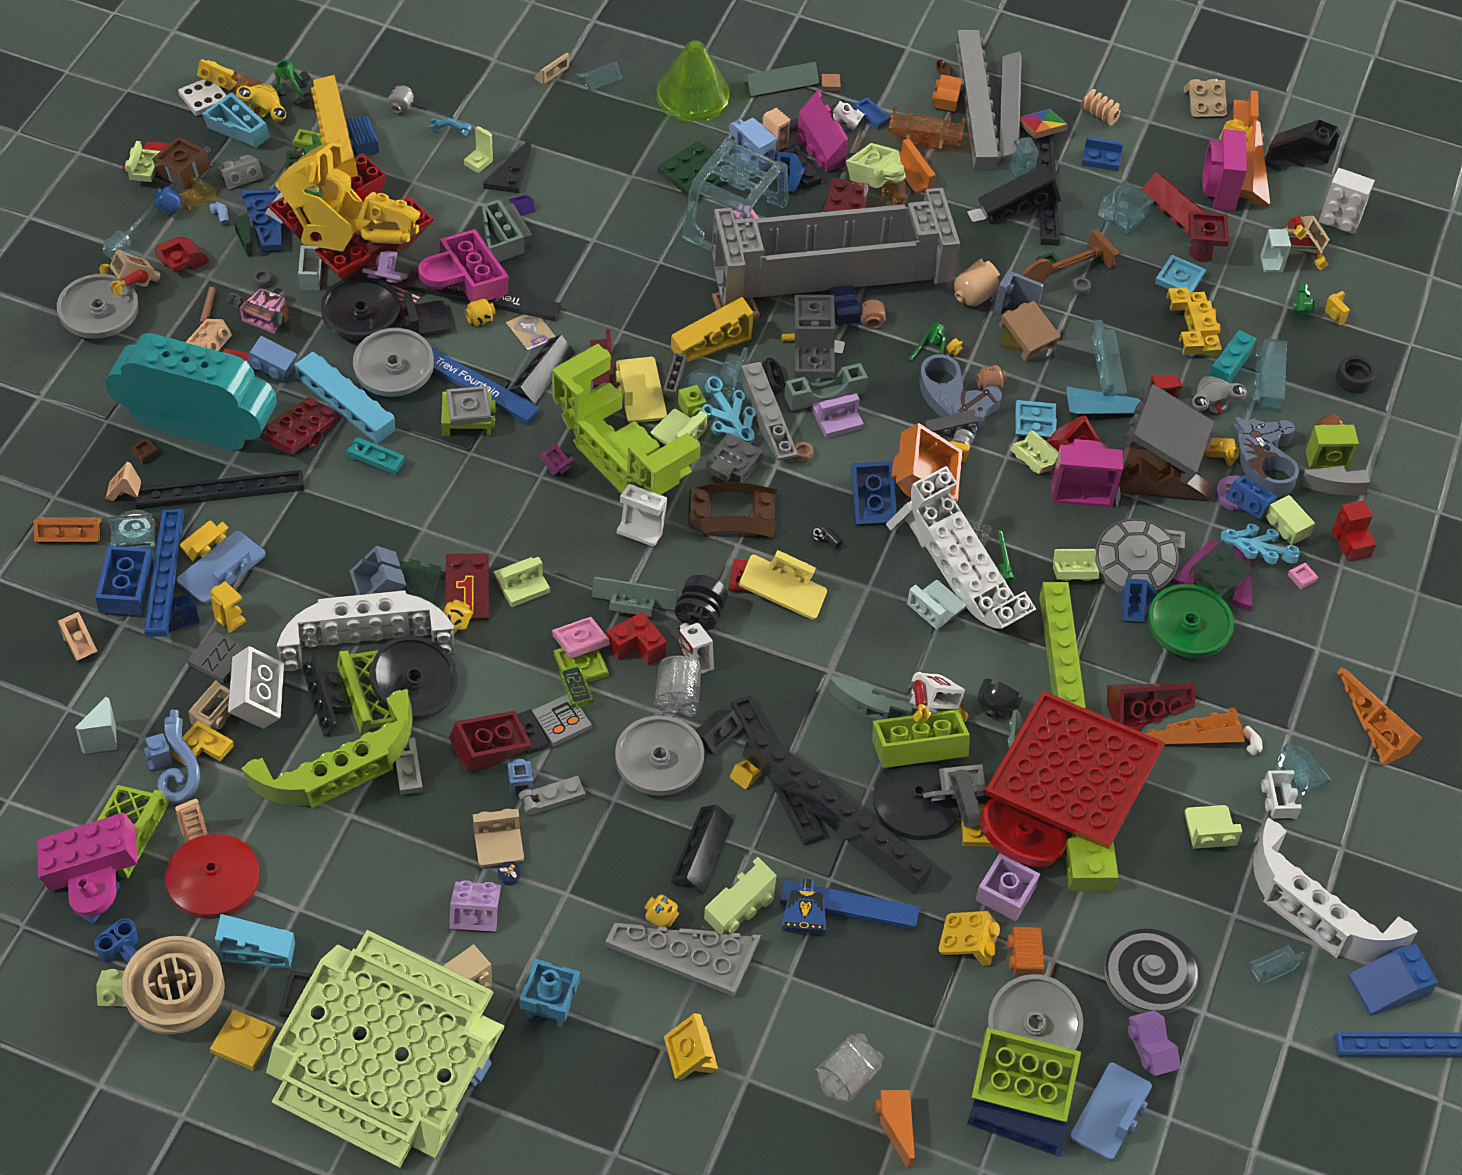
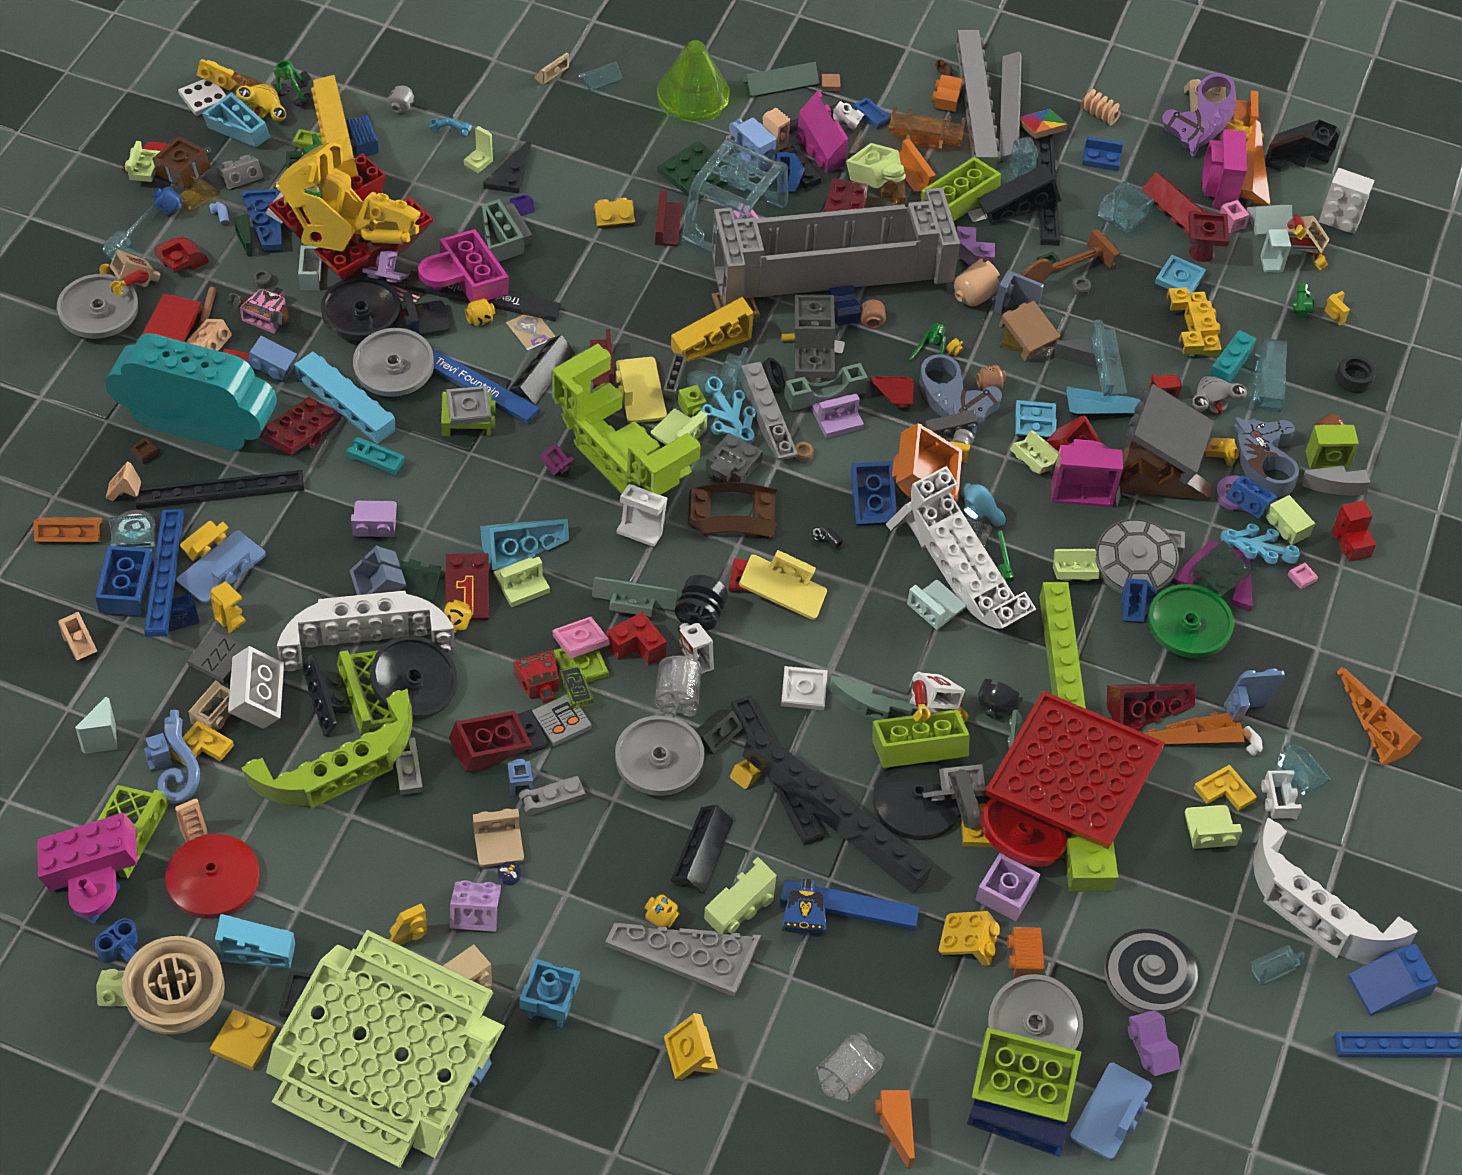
(174, 317): none -> red panel
(374, 518): none -> lavender bracket
(409, 925): none -> yellow wing
(522, 540): none -> medium azure wedge
(538, 676): none -> red torso
(614, 213): none -> yellow bracket
(667, 221): none -> dark red panel
(804, 688): none -> white tile
(897, 389): none -> red slope
(966, 185): none -> lime brick
(972, 251): none -> medium lavender brick
(981, 503): none -> medium azure head
(1208, 120): none -> medium lavender animal
(1226, 783): none -> yellow plate
(1237, 215): none -> bright pink brick
(1252, 690): none -> medium blue bracket
(1269, 217): none -> light aqua slope

